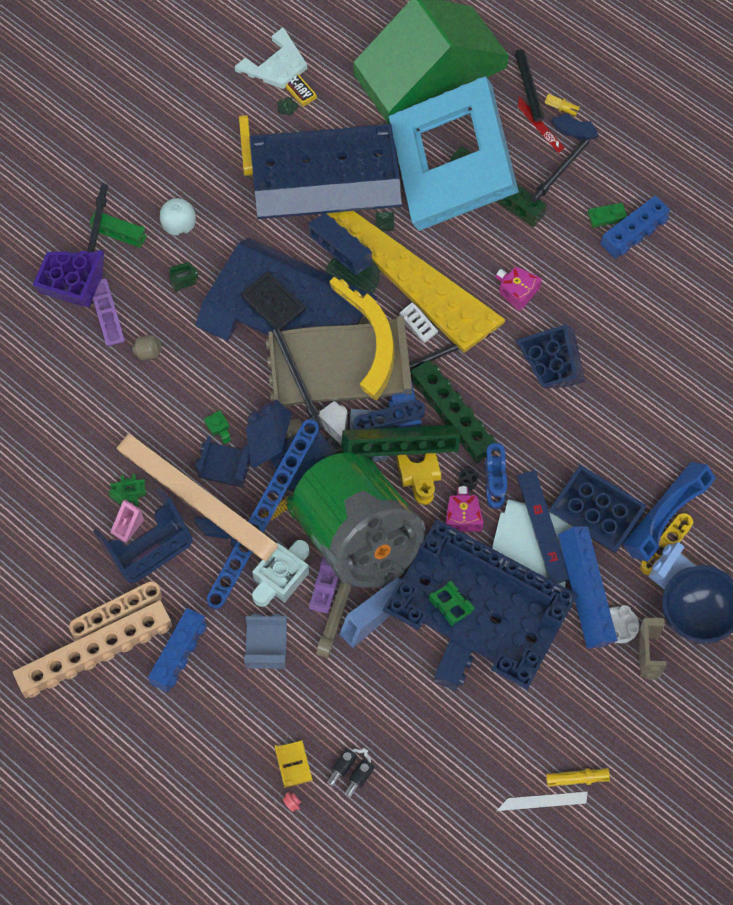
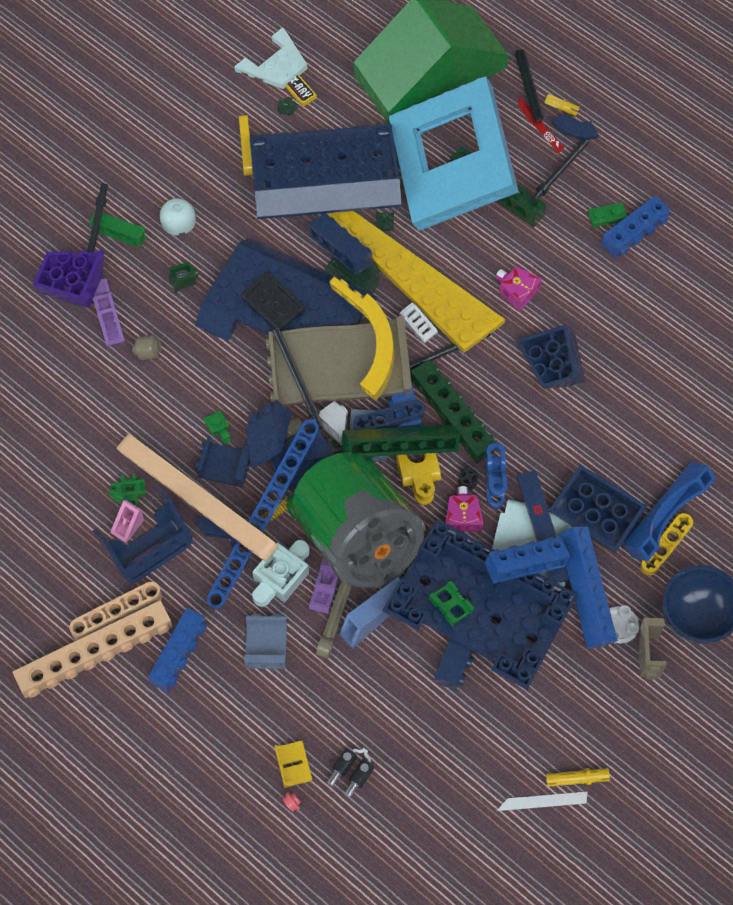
(526, 559): none -> blue brick
(669, 564): light blue bracket -> none

